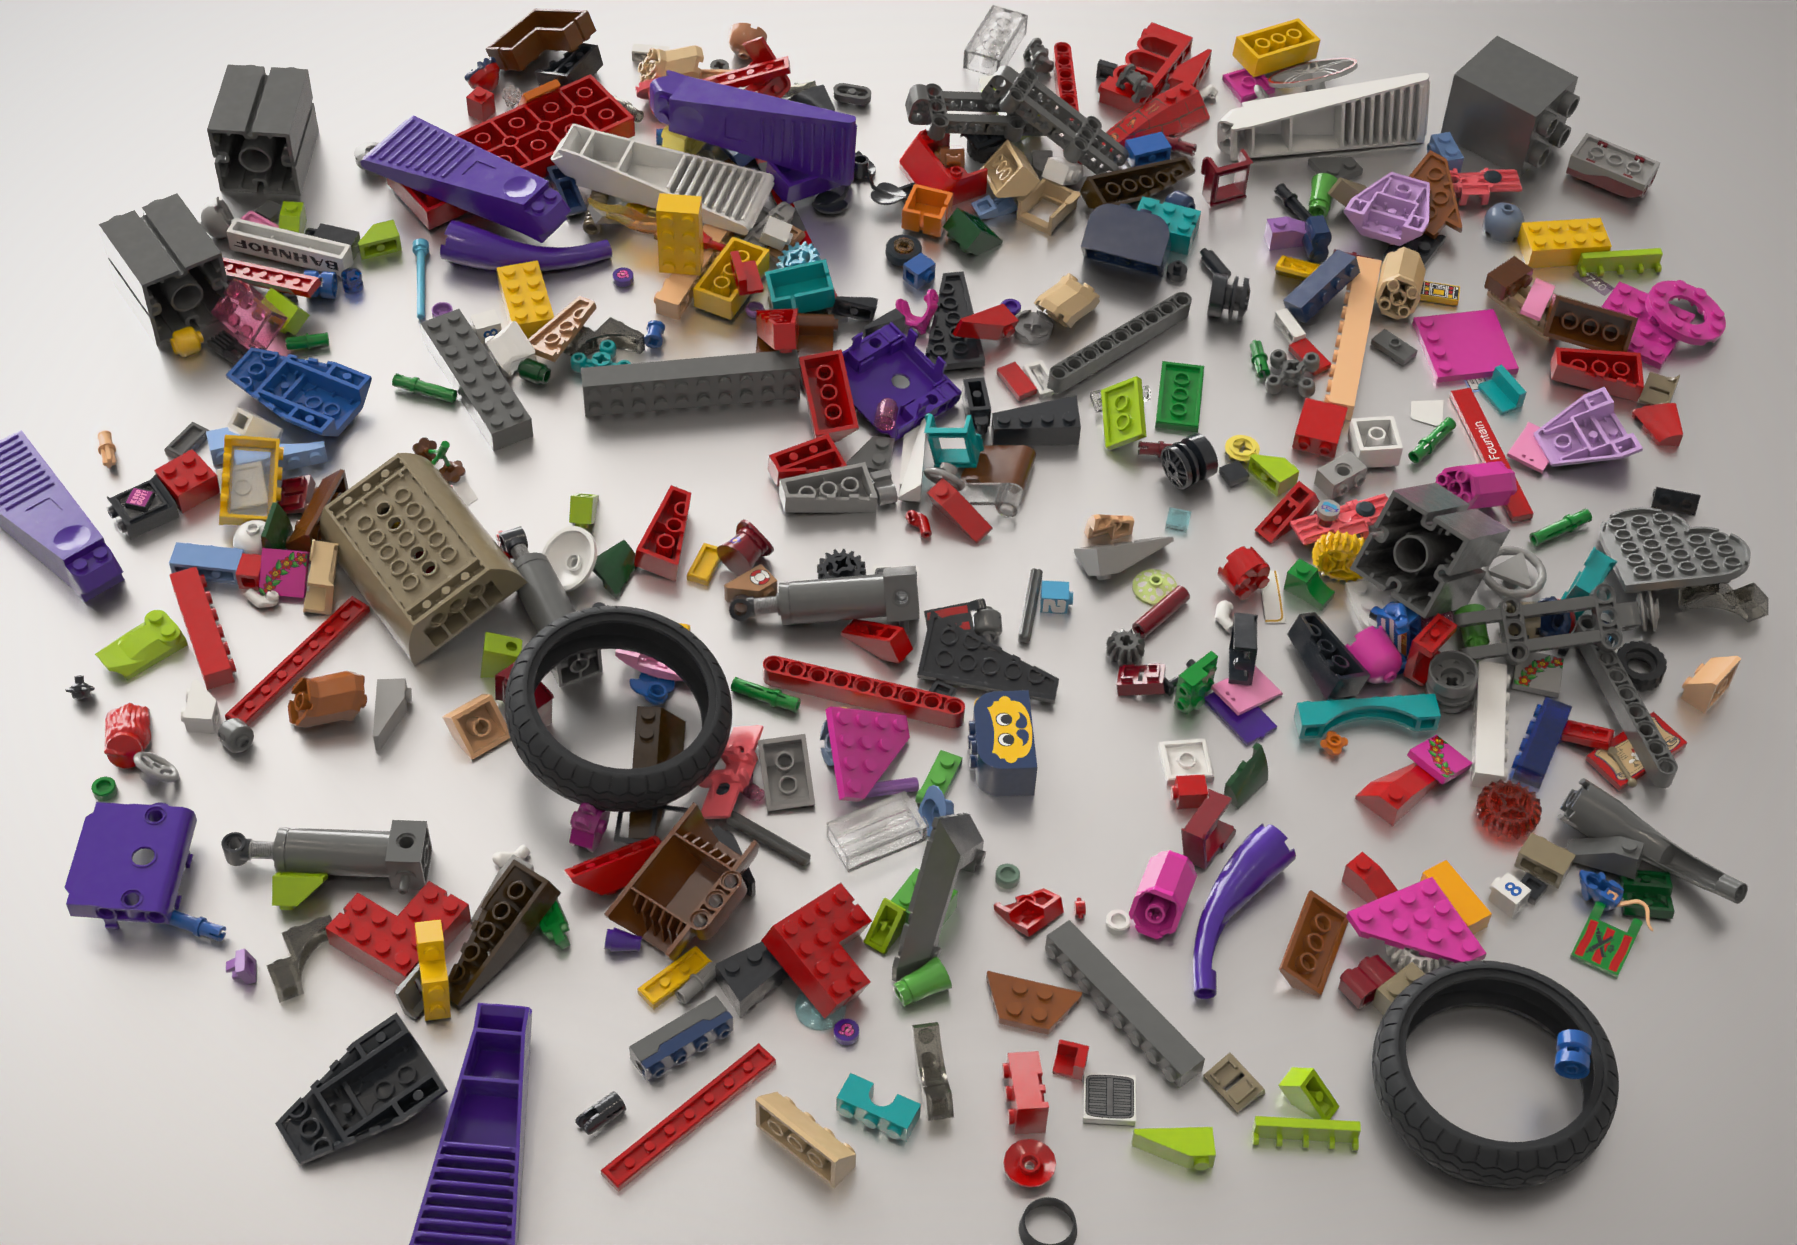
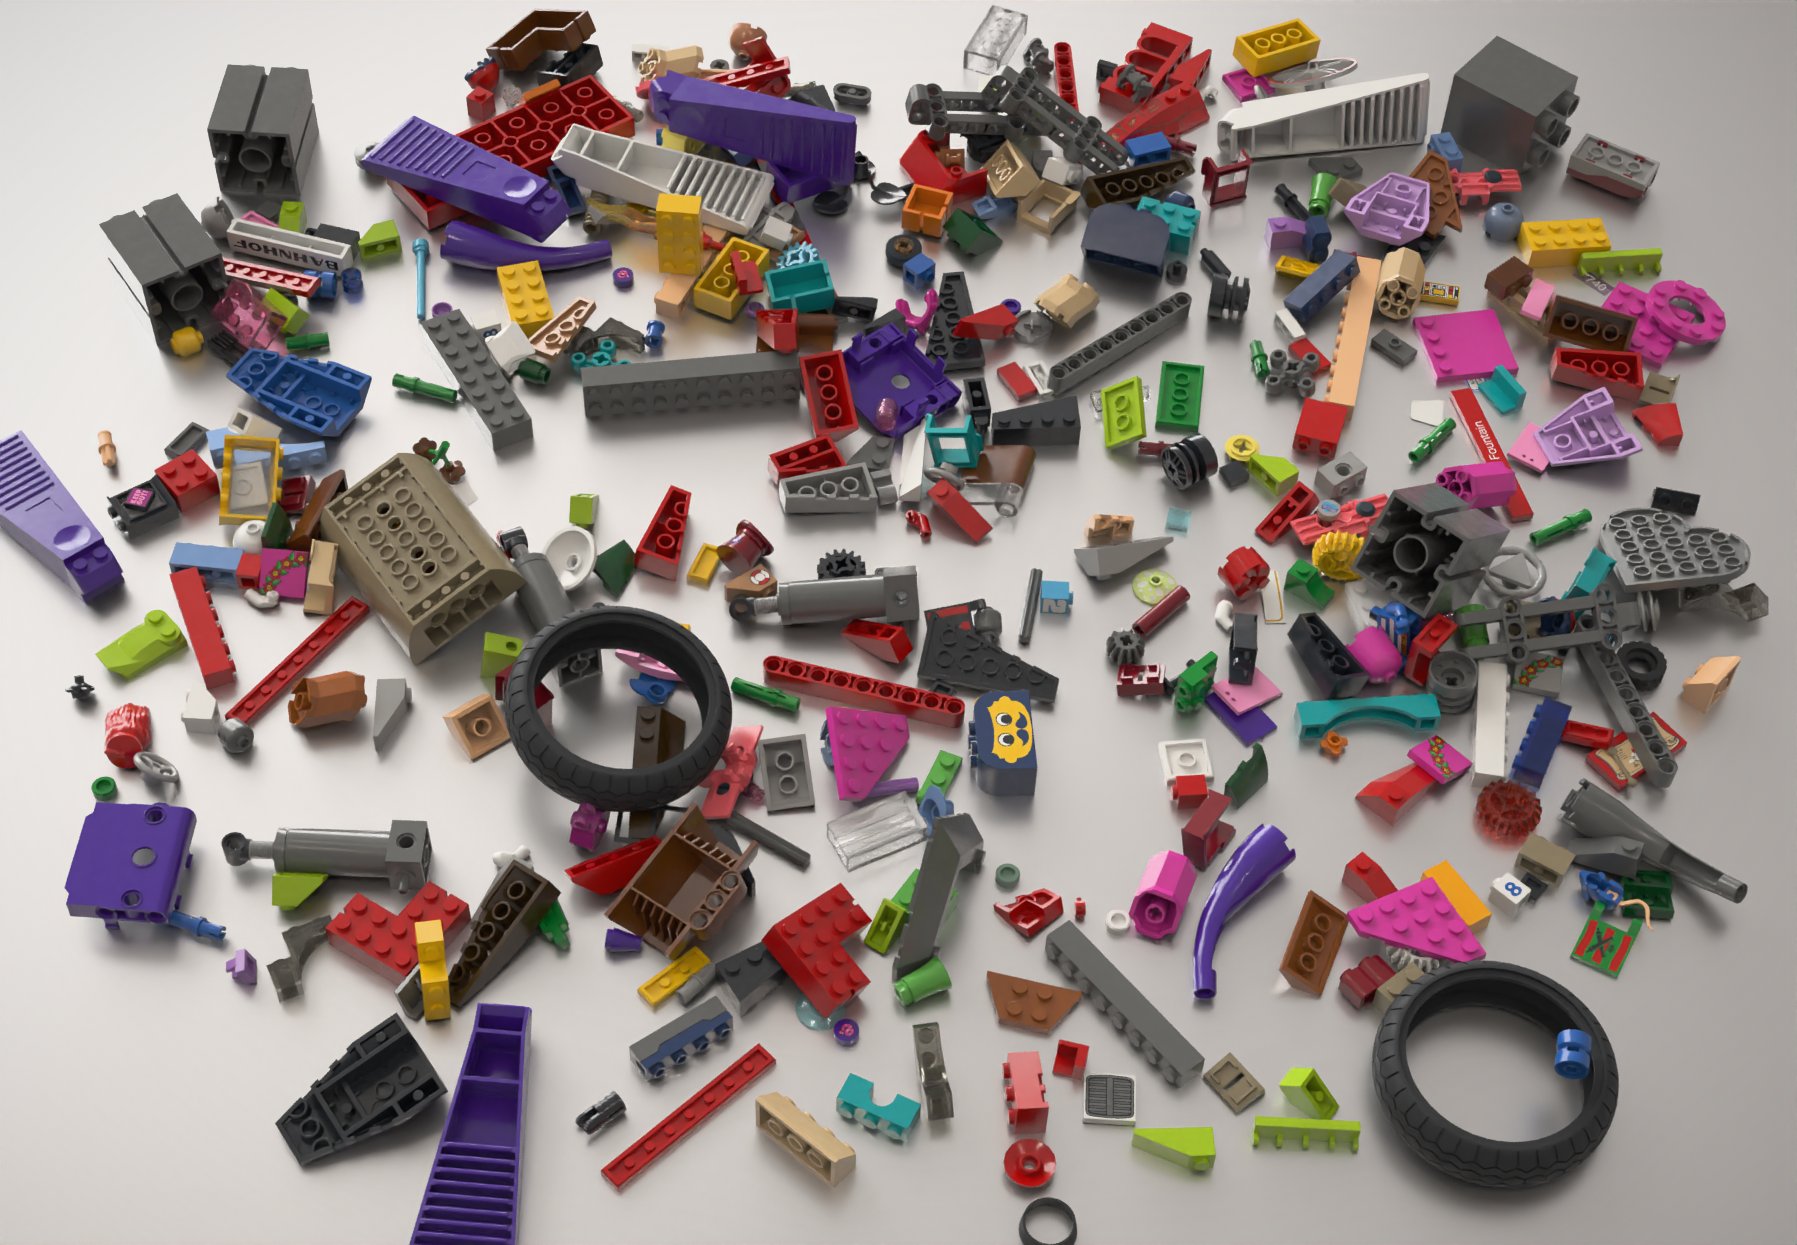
(1375, 441): white brick -> none

